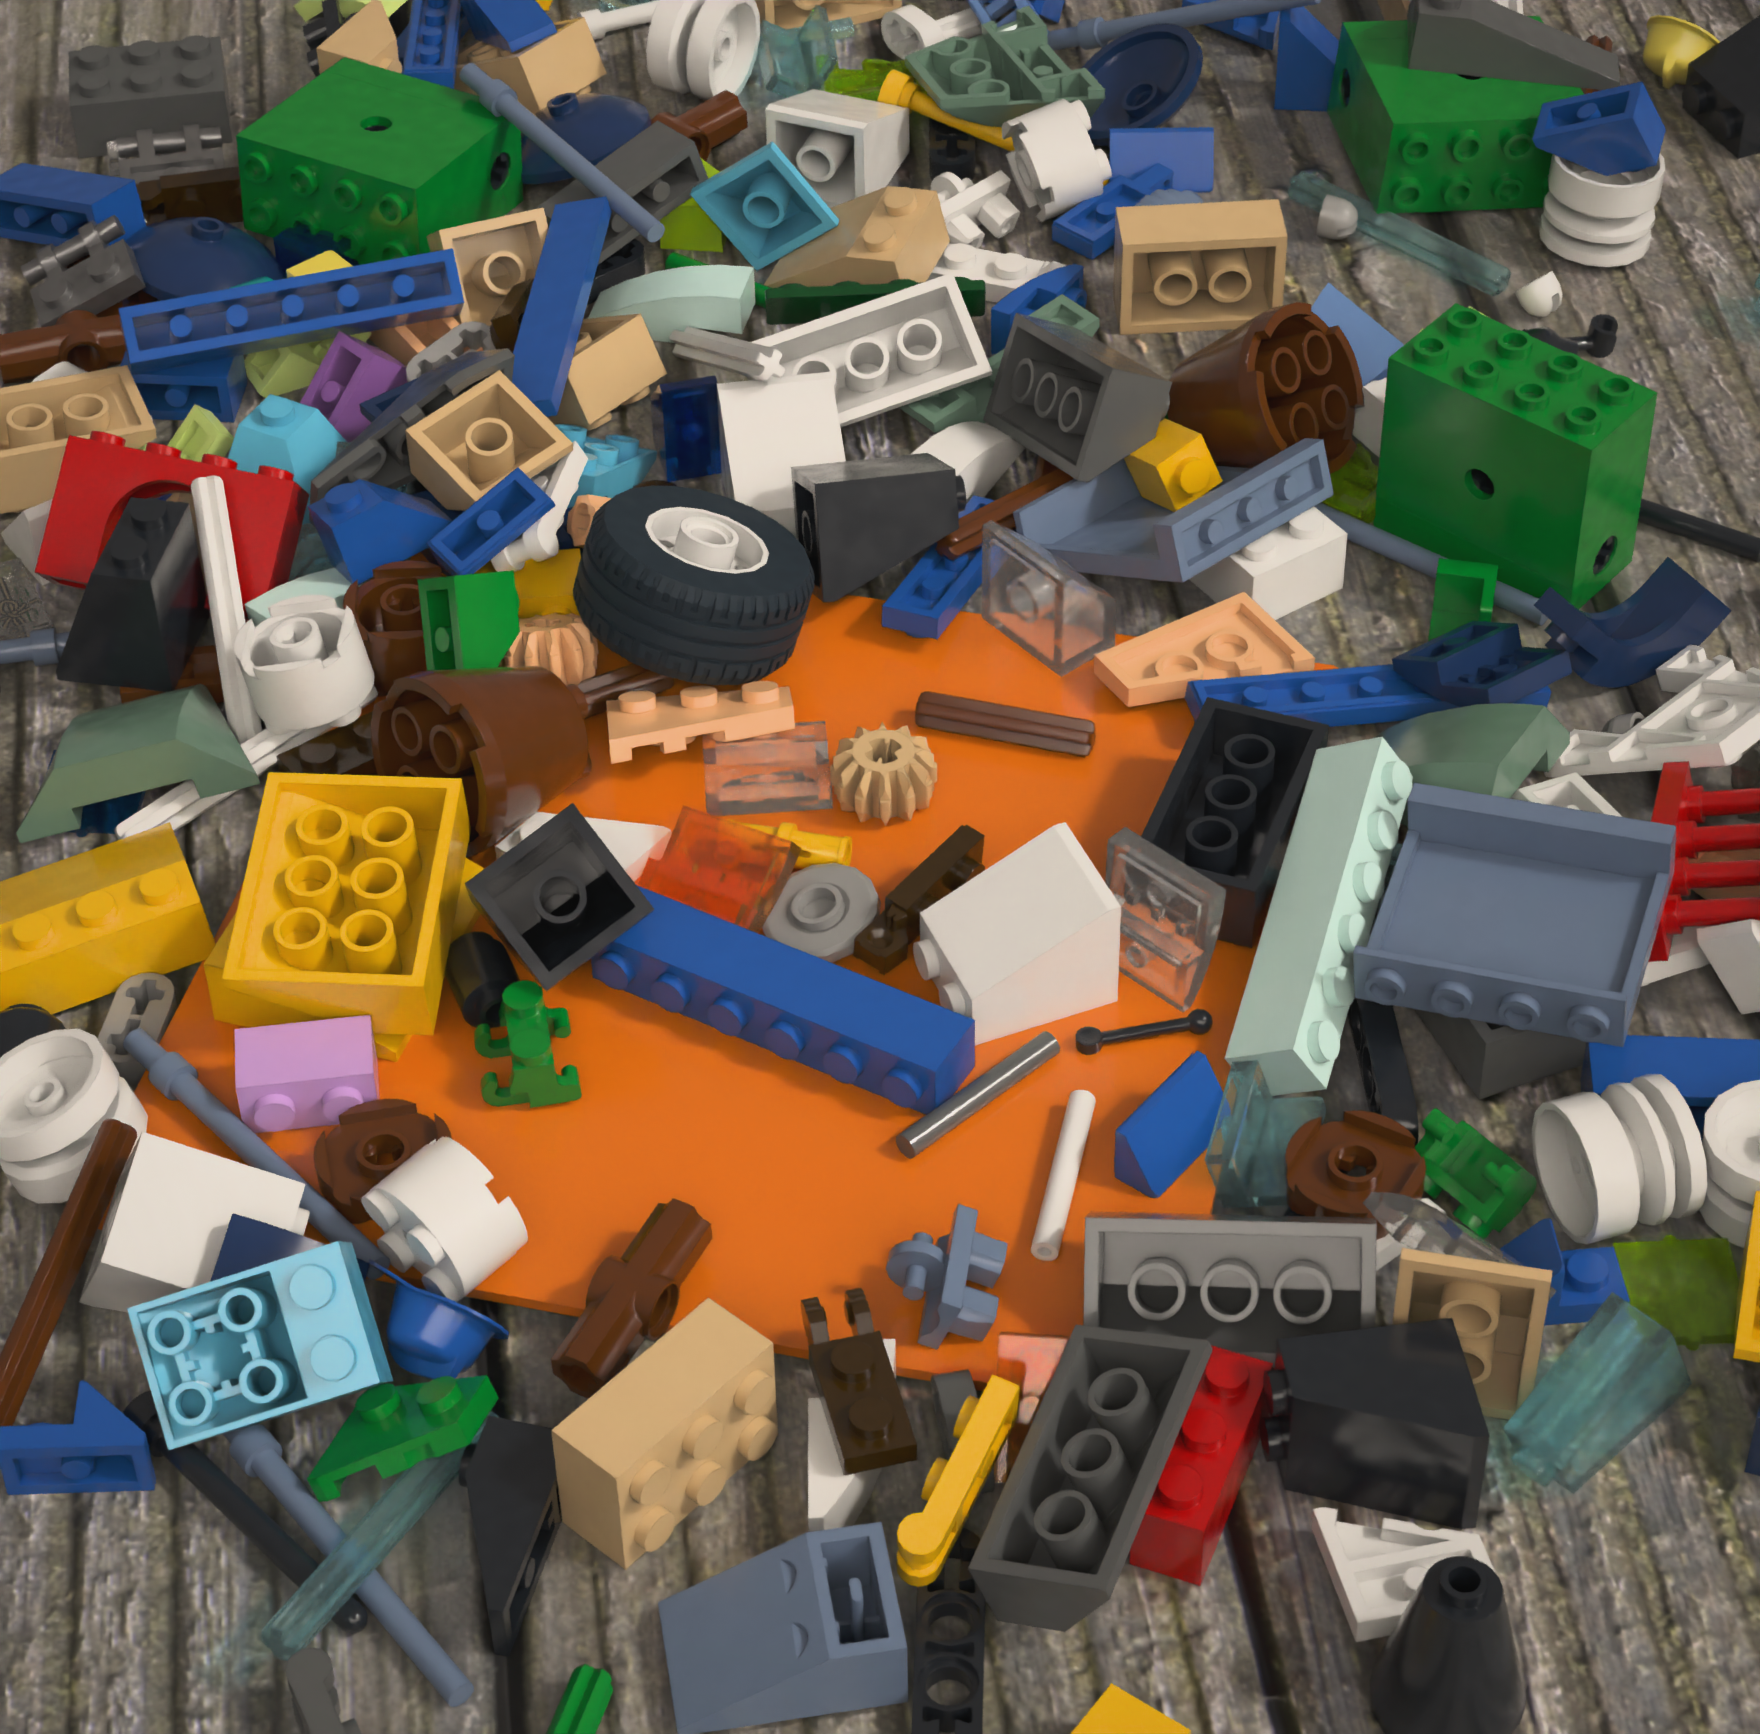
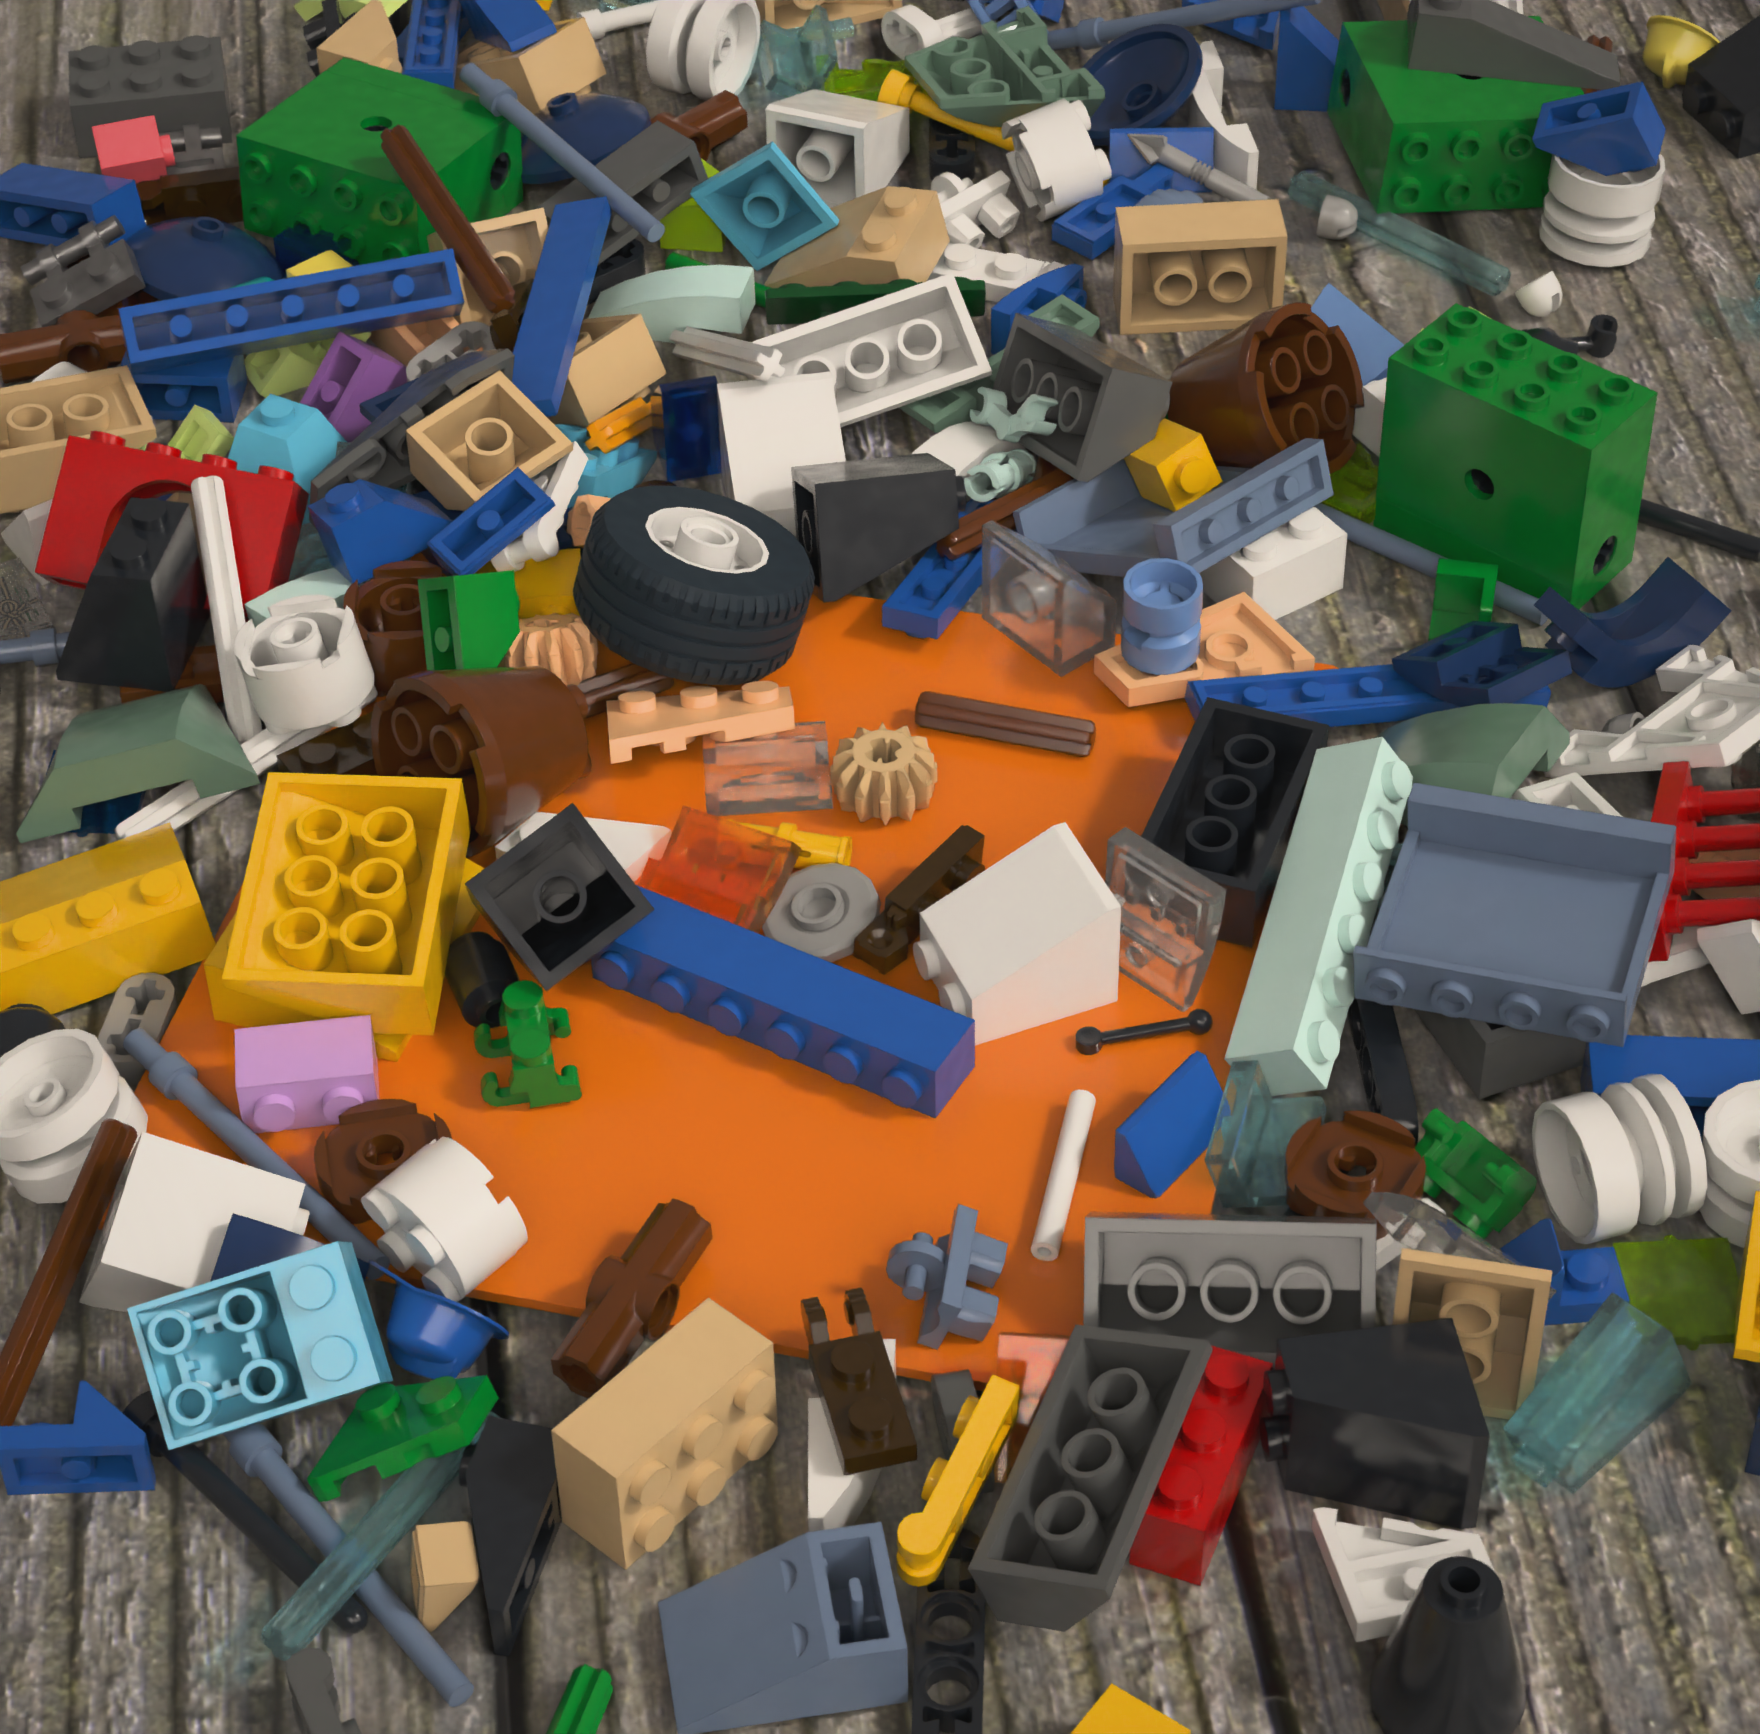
(133, 149): none -> coral brick
(441, 1569): none -> tan slope
(447, 219): none -> reddish brown axle
(620, 426): none -> light orange axle
(977, 1094): dark grey bar -> none
(997, 478): none -> light aqua pin
(1012, 427): none -> light aqua piece
(1156, 149): none -> light grey piece
(1161, 616): none -> medium blue wheel
(1233, 144): none -> white slope

